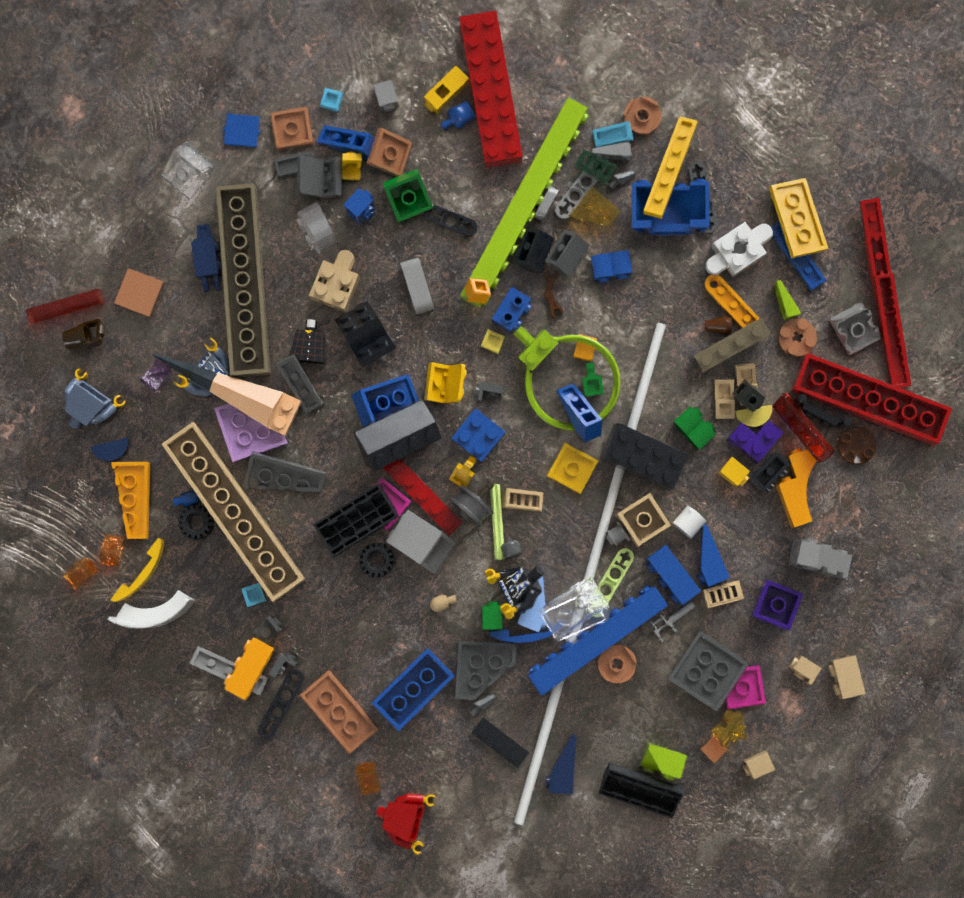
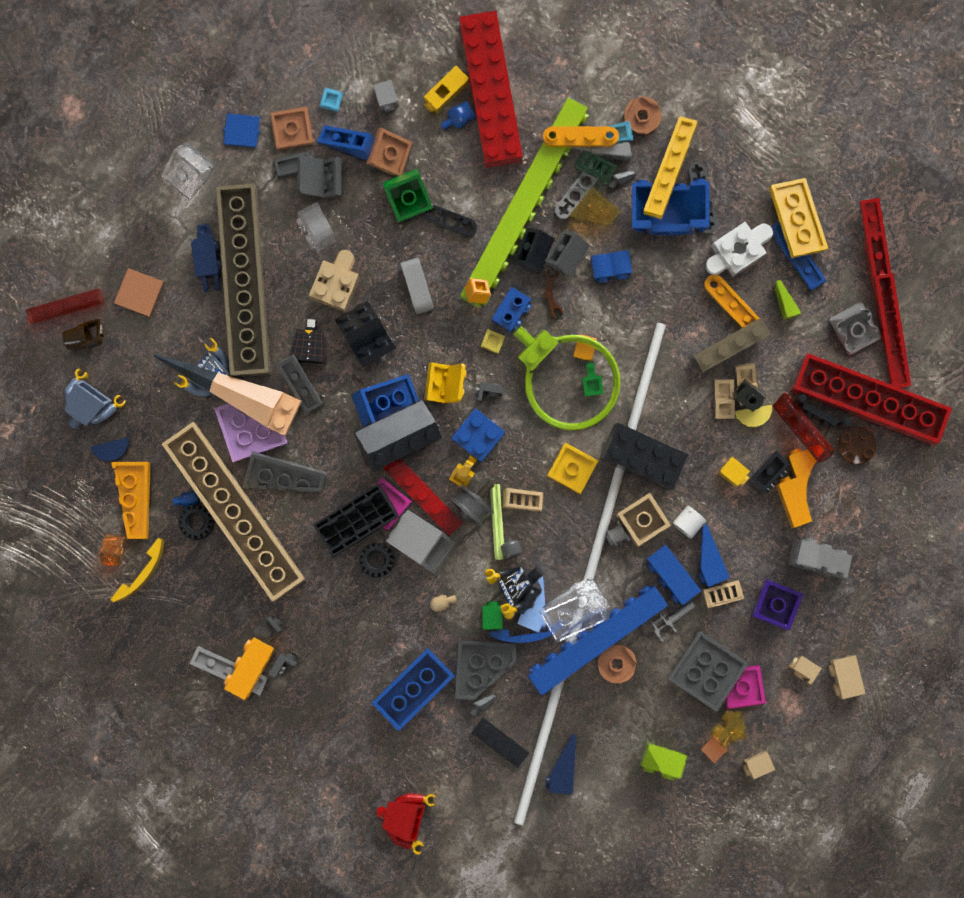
(80, 573): clear orange bracket -> none
(154, 617): white panel -> none
(156, 375): clear purple bracket -> none
(253, 594): medium azure plate -> none
(283, 705): black beam -> none
(339, 712): nougat tile -> none
(351, 166): yellow bracket -> none
(360, 206): blue brick -> none
(368, 778): clear orange bracket -> none
(546, 203): light grey beam -> none
(580, 136): none -> light orange plate
(582, 415): blue slope -> none
(614, 583): yellowish green beam -> none
(641, 790): black piece -> none
(694, 427): green brick -> none
(719, 325): reddish brown cone -> none
(755, 445): dark purple brick -> none
(798, 326): nougat plate -> none

